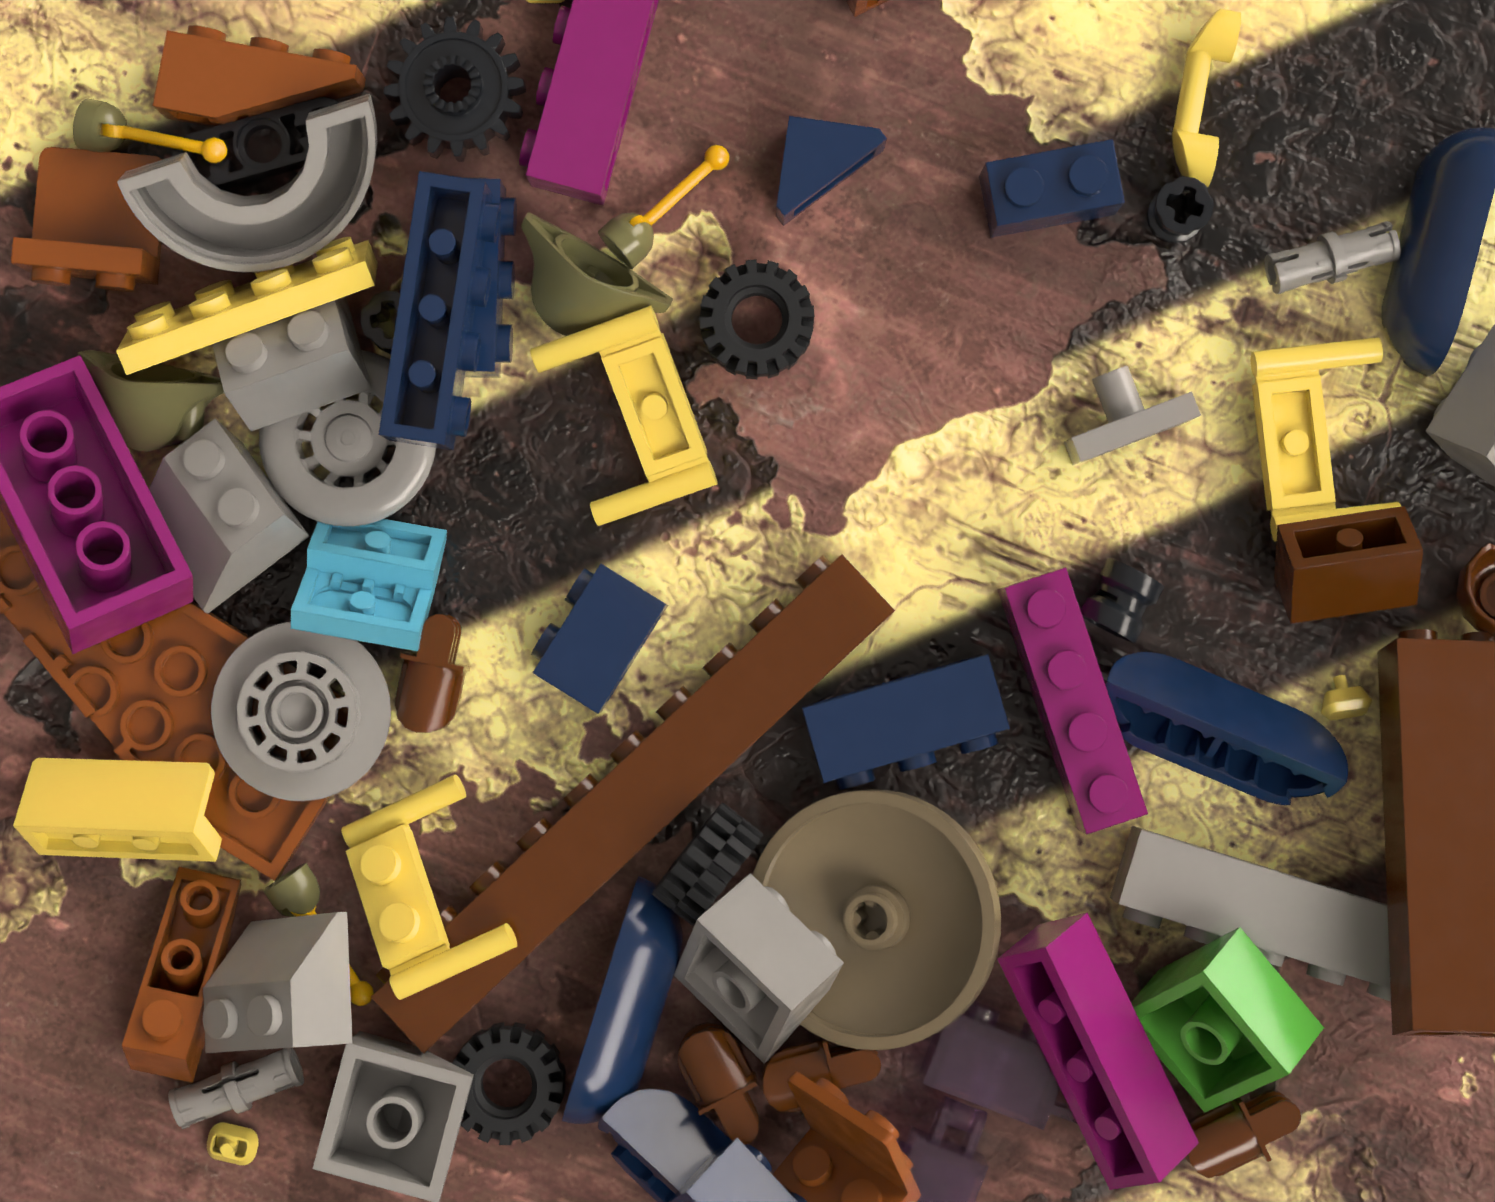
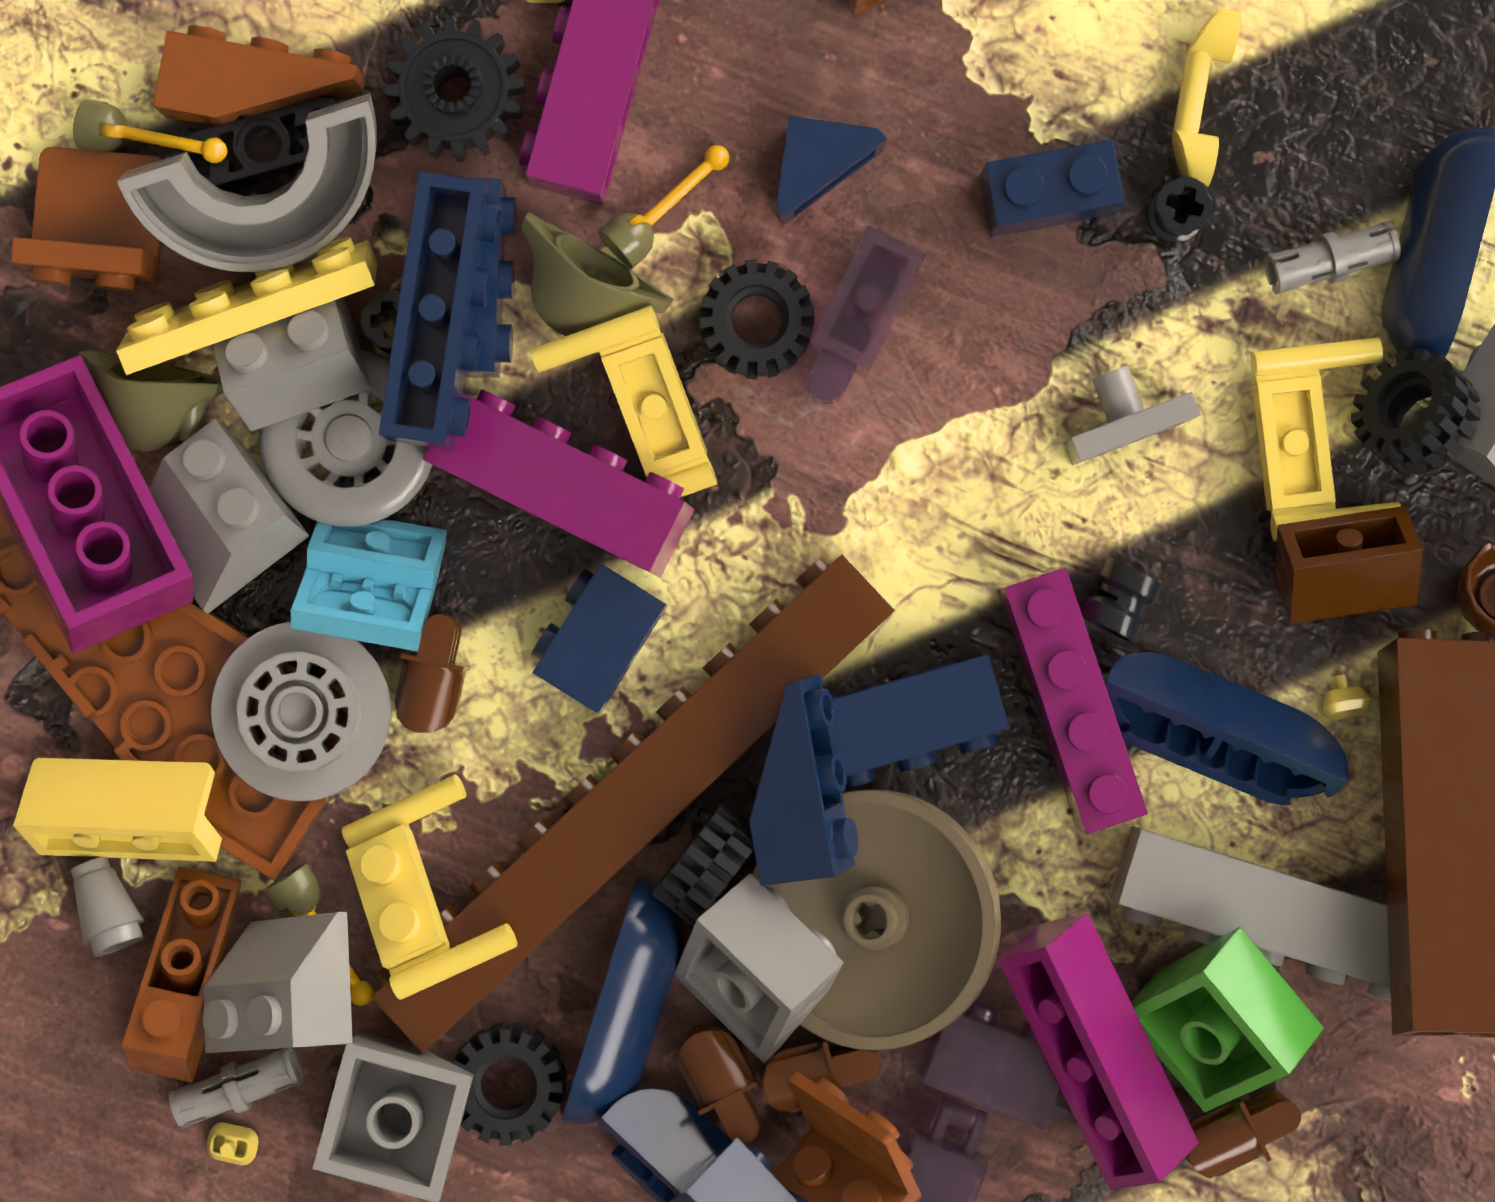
(105, 909): none -> light grey cone
(566, 486): none -> magenta brick
(799, 804): none -> dark blue slope
(861, 313): none -> brick
(1430, 434): none -> black tyre

